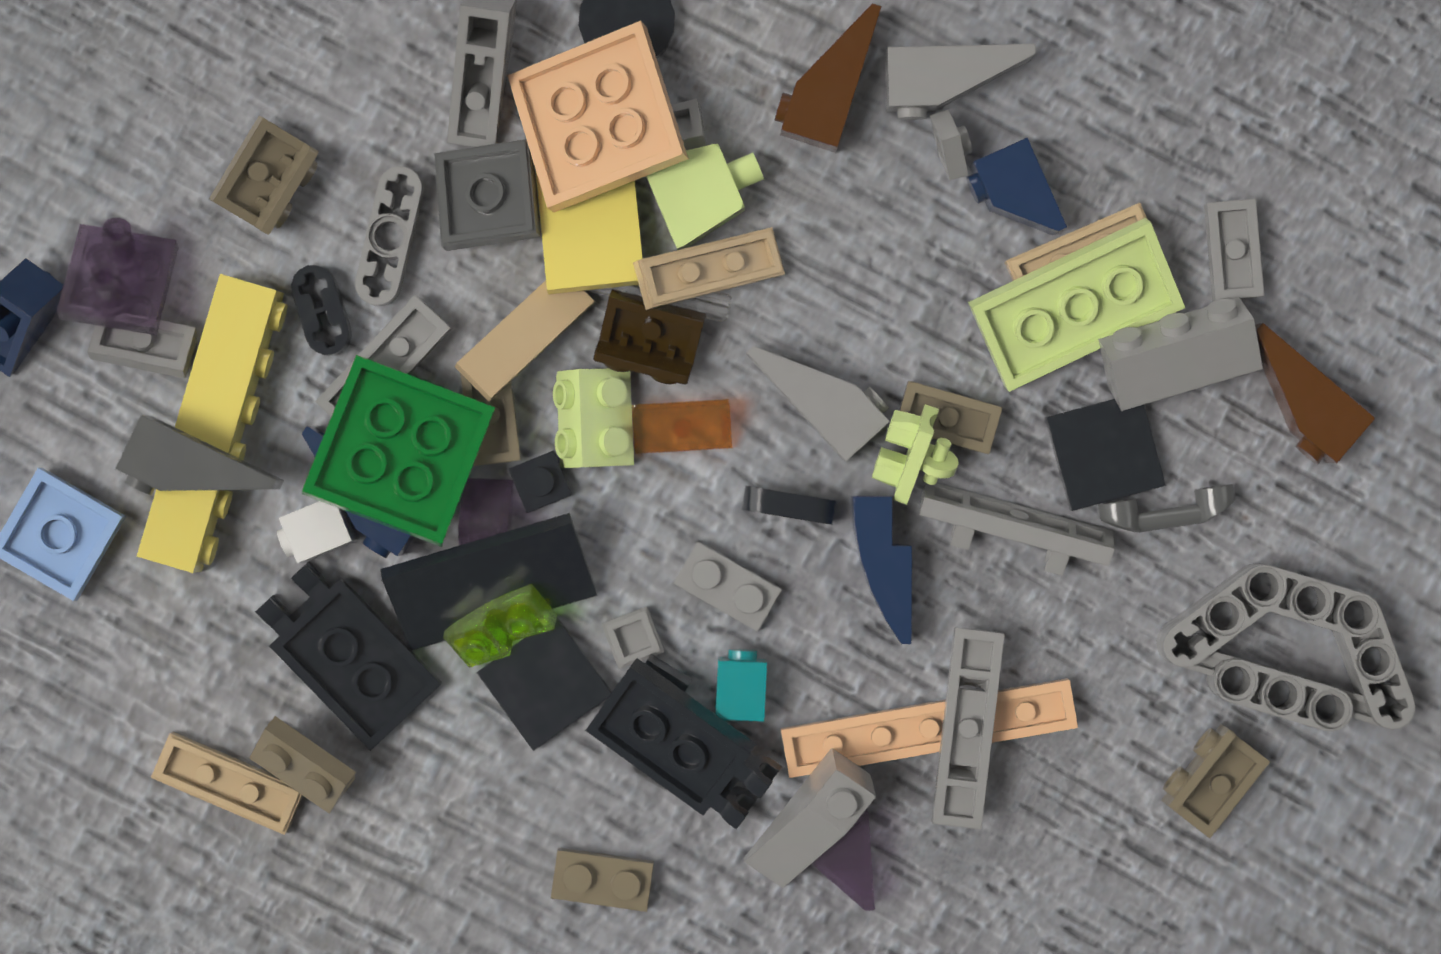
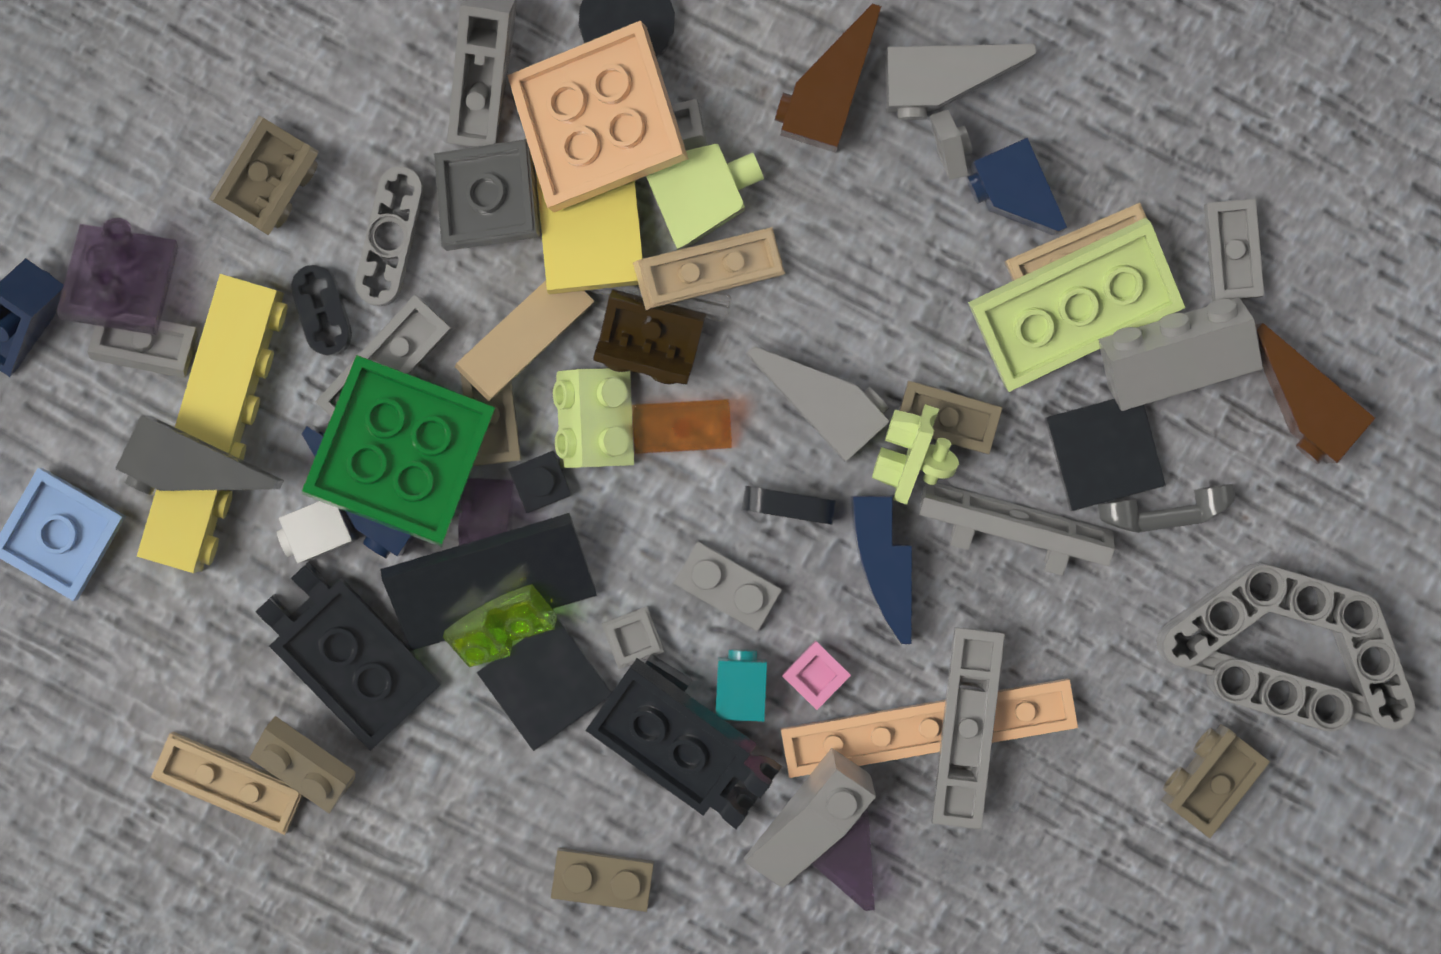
(816, 675): none -> bright pink plate

